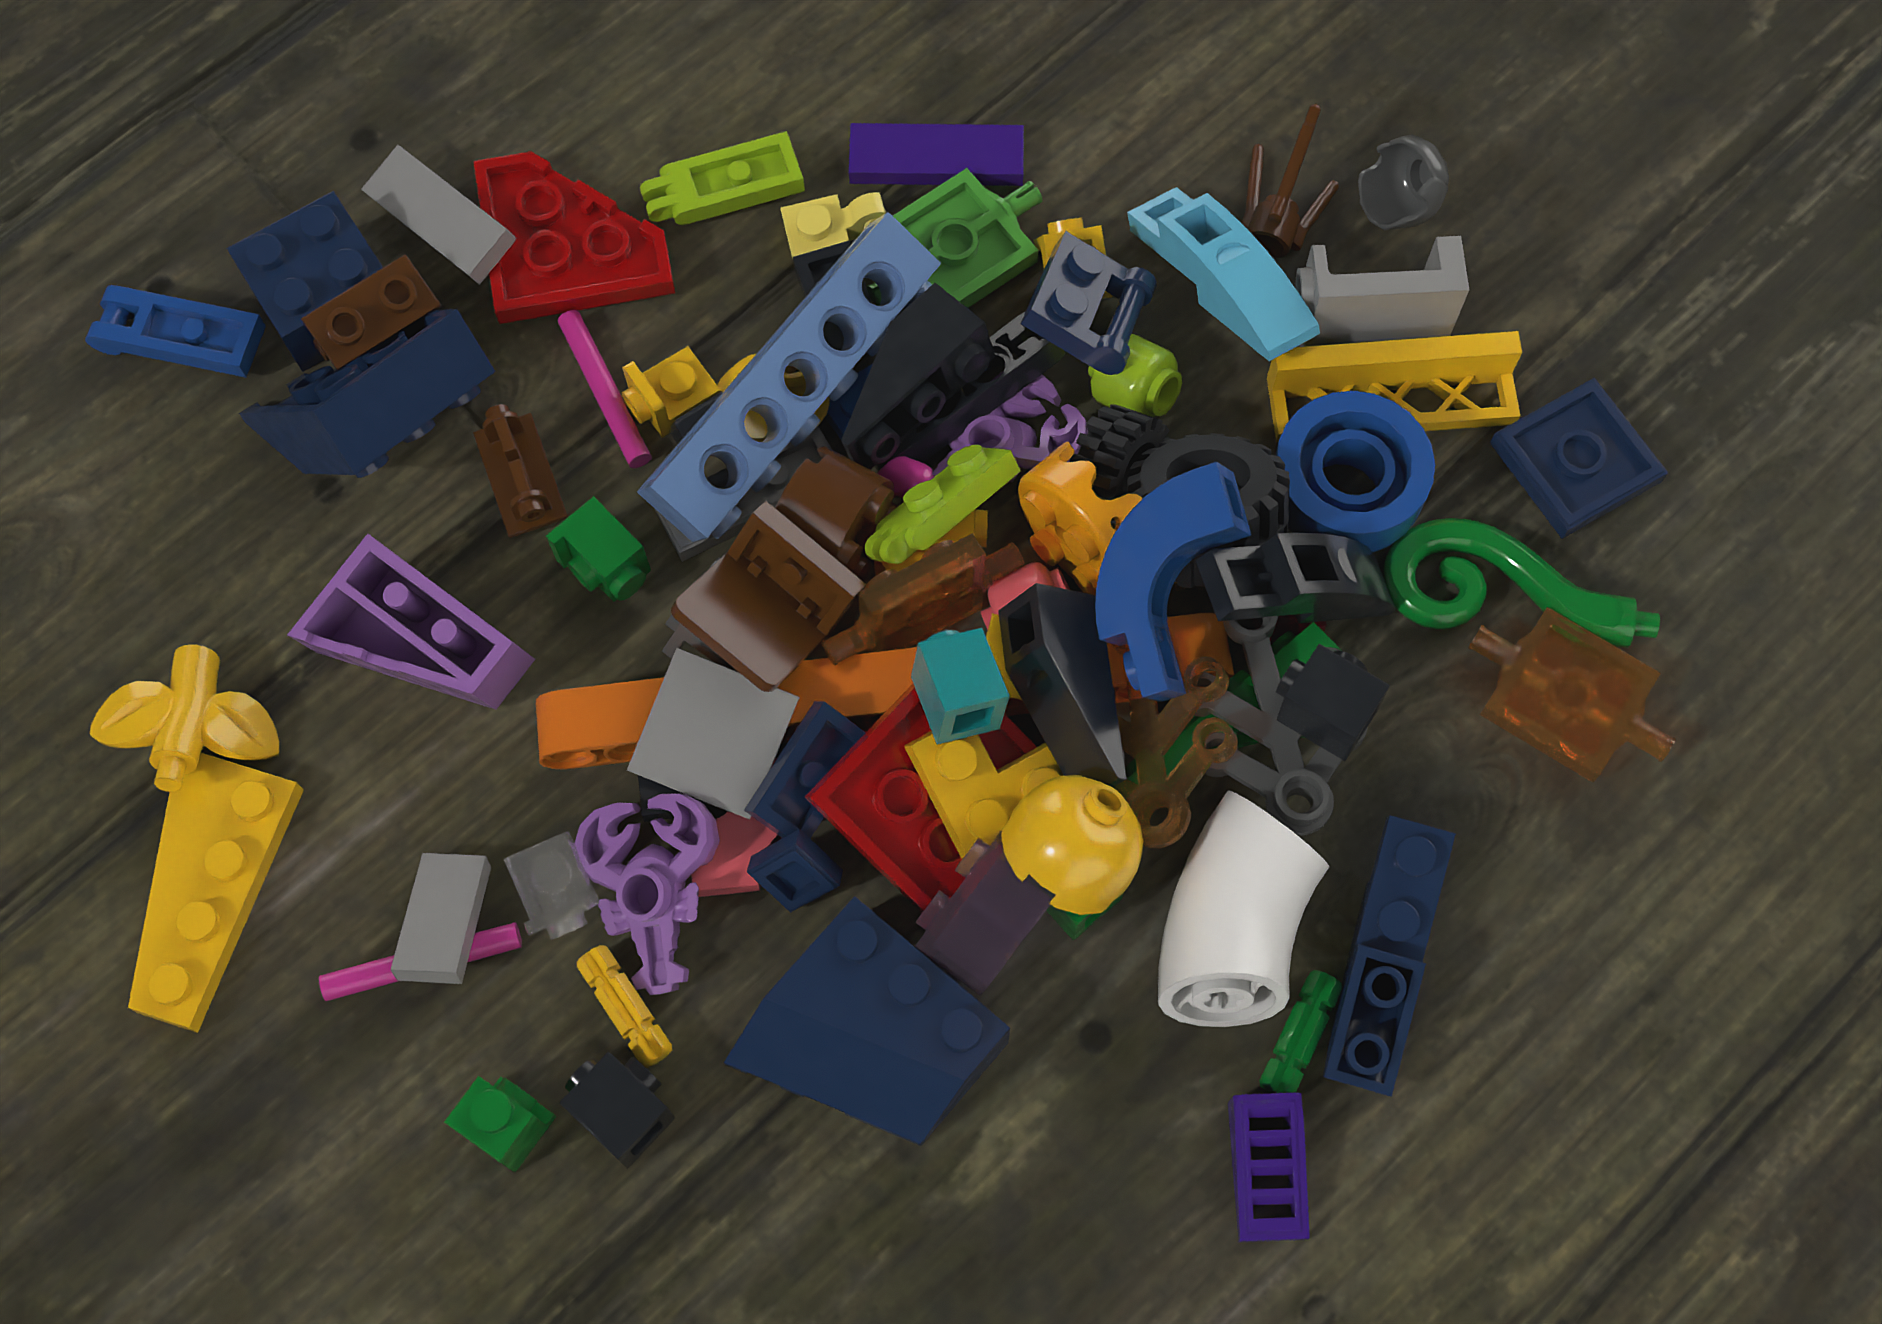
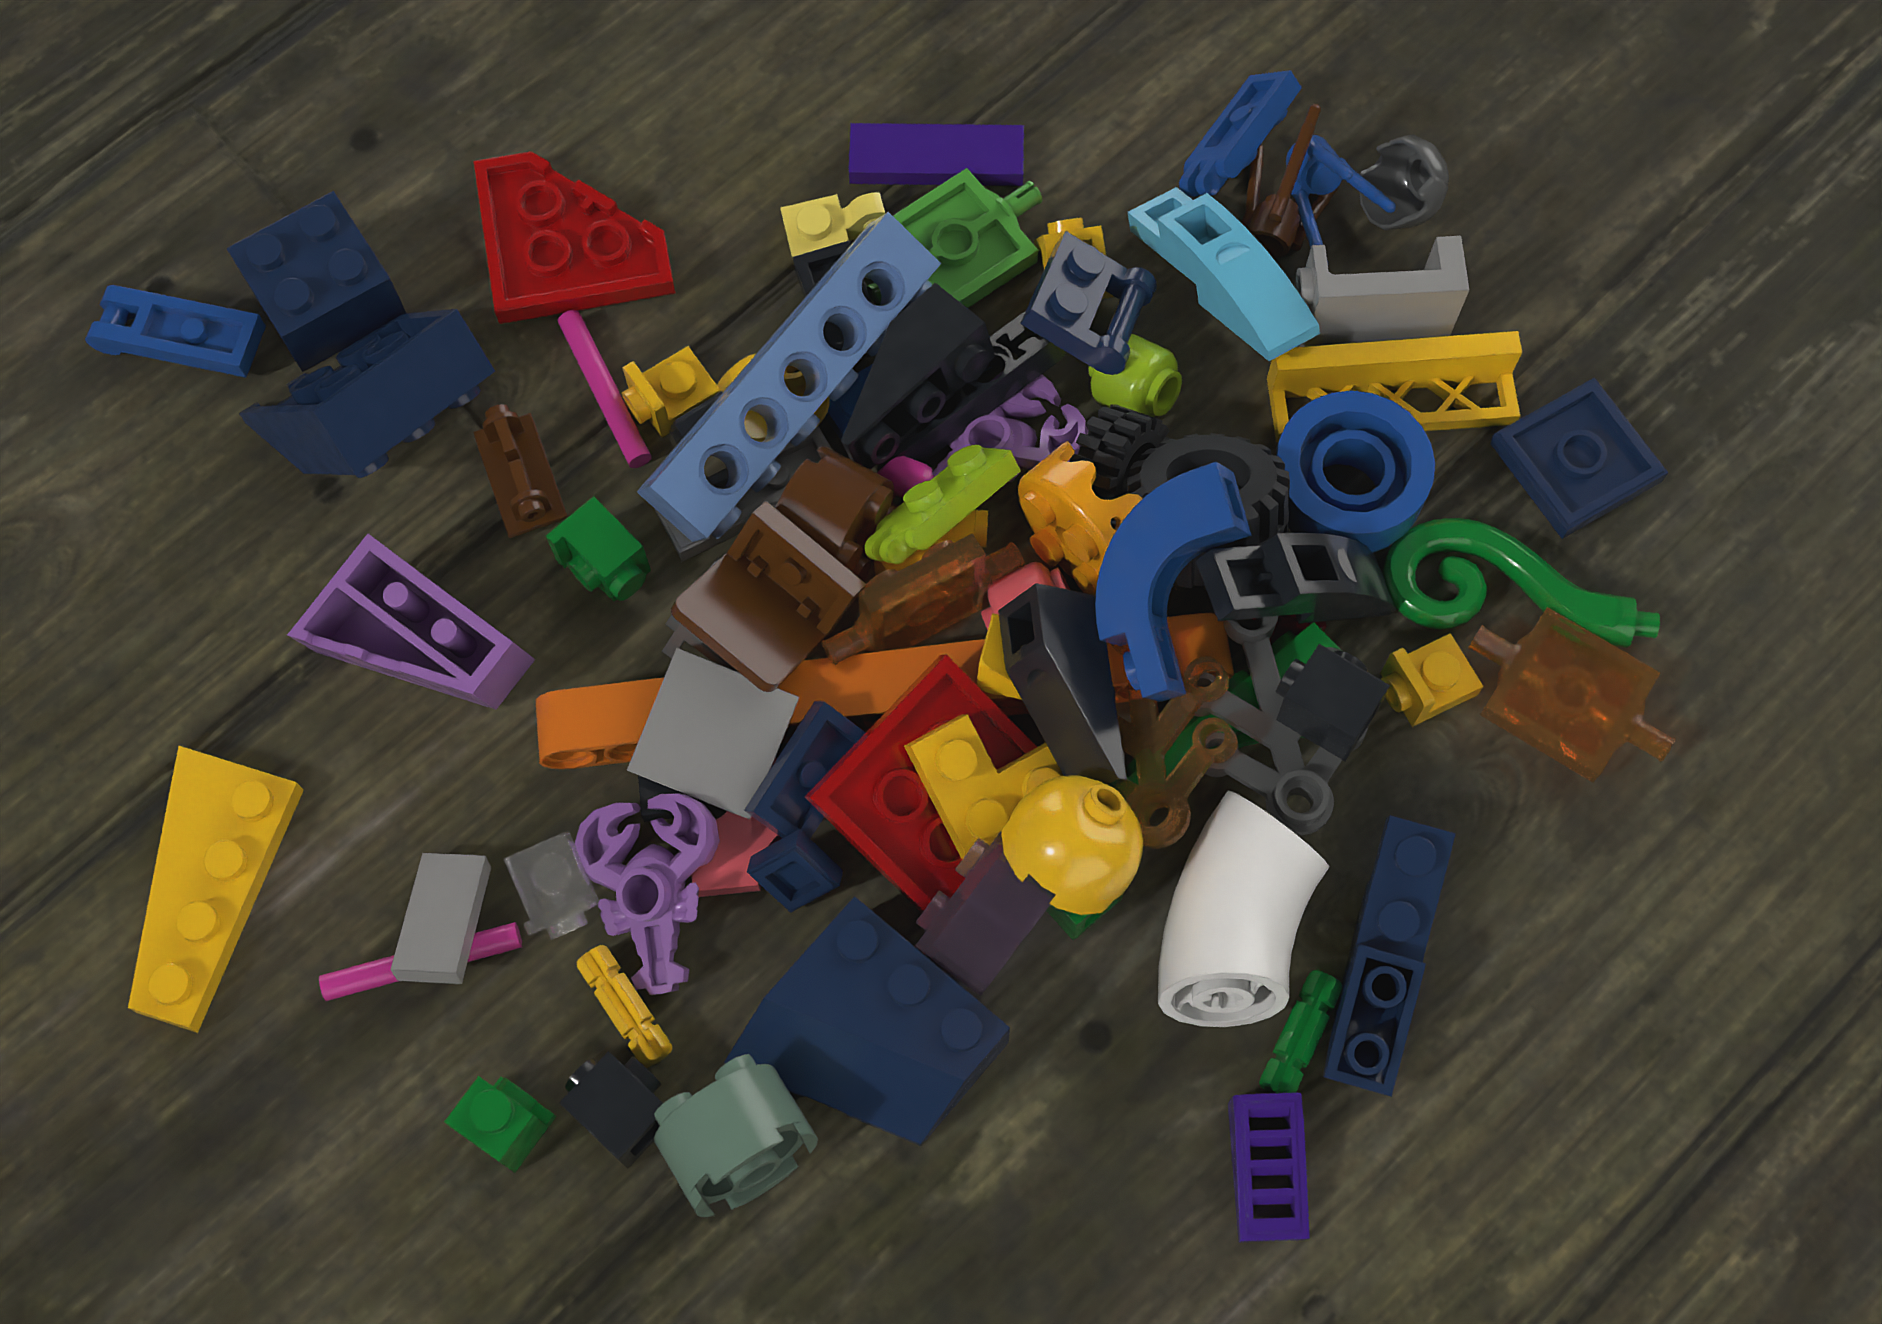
(185, 719): yellow plant -> none
(370, 312): reddish brown hinge -> none
(439, 214): light grey tile -> none
(724, 181): lime hinge -> none
(732, 1135): none -> sand green brick
(959, 685): teal brick -> none
(1239, 132): none -> blue hinge
(1321, 175): none -> blue plant
(1429, 679): none -> yellow bracket

